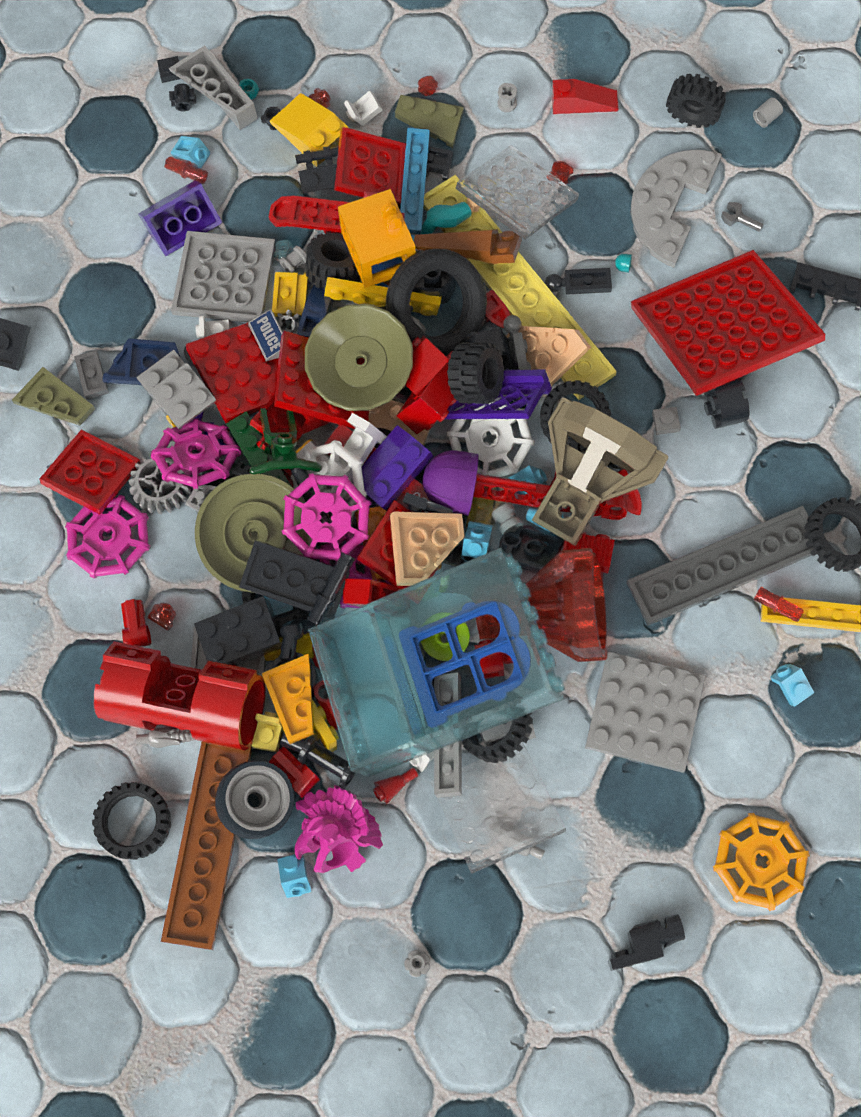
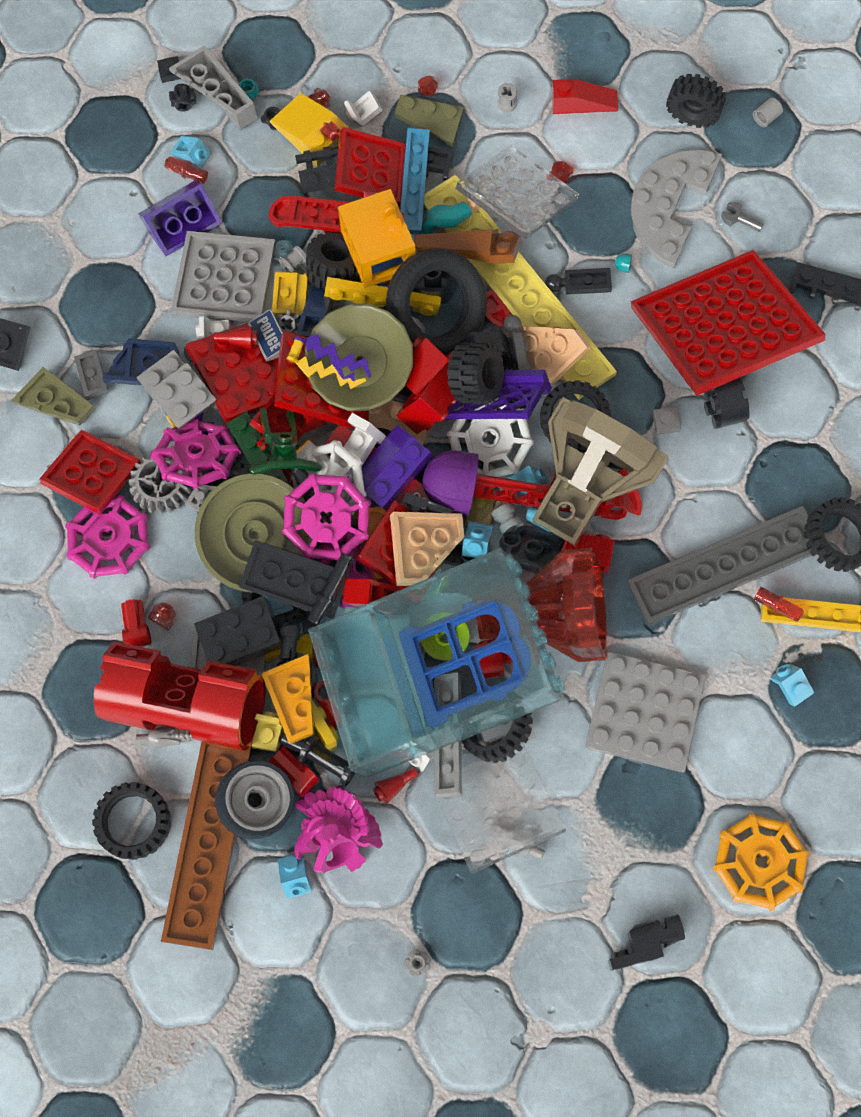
(242, 337): none -> red cone
(330, 131): none -> clear red plate
(337, 364): none -> piece

